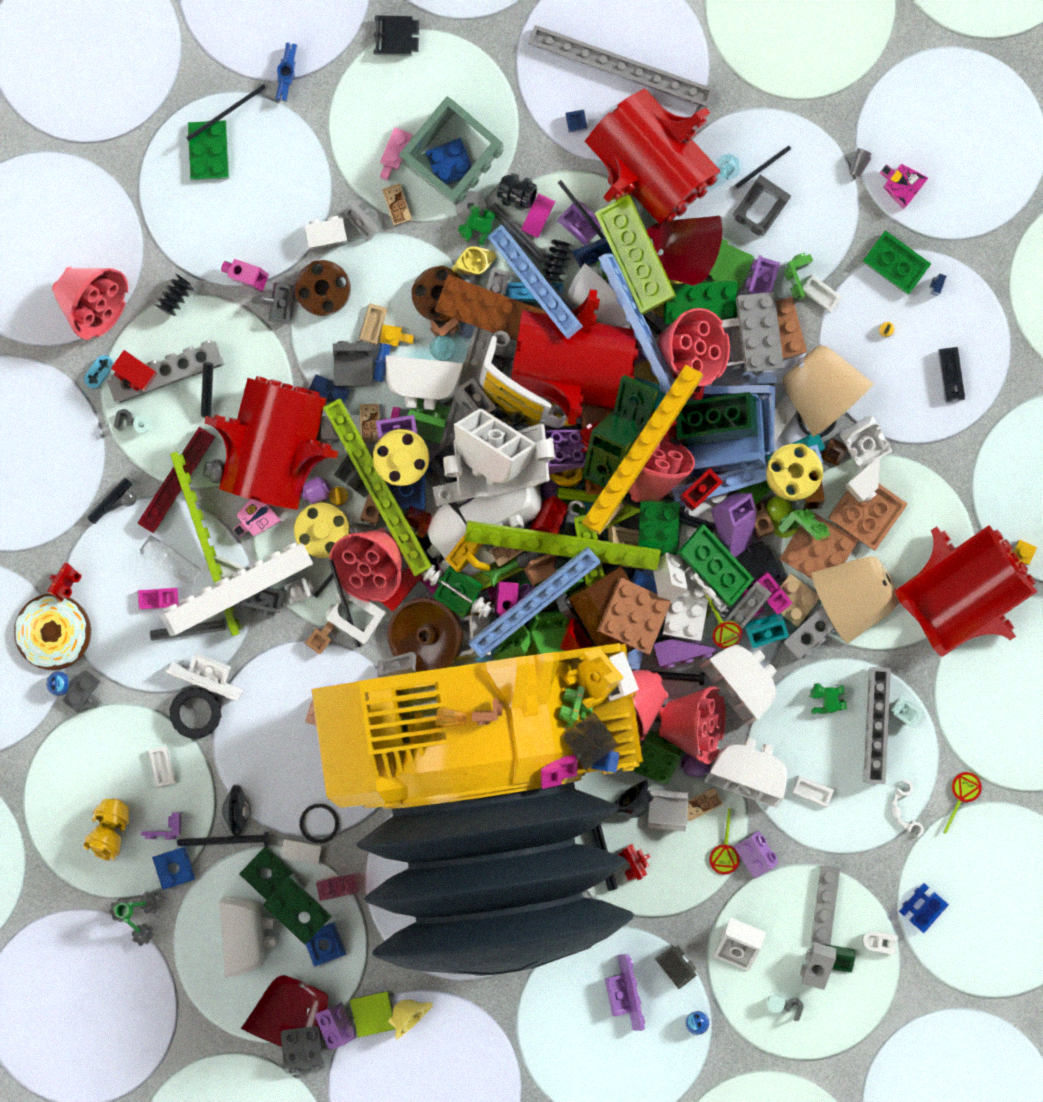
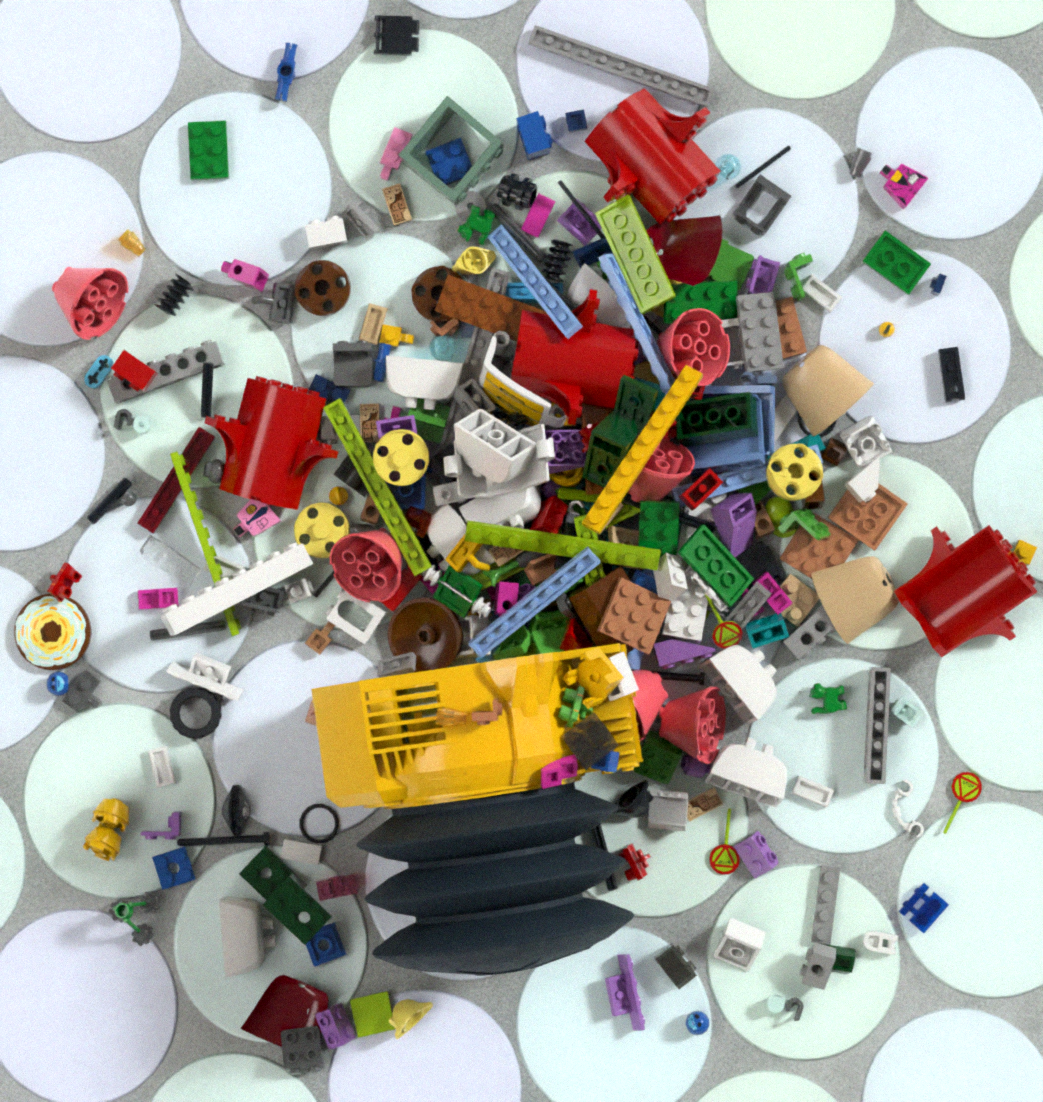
(131, 242): none -> clear yellow cone
(226, 112): black axle -> none
(316, 490): medium lavender head -> none
(342, 597): black axle -> none
(533, 135): none -> blue brick

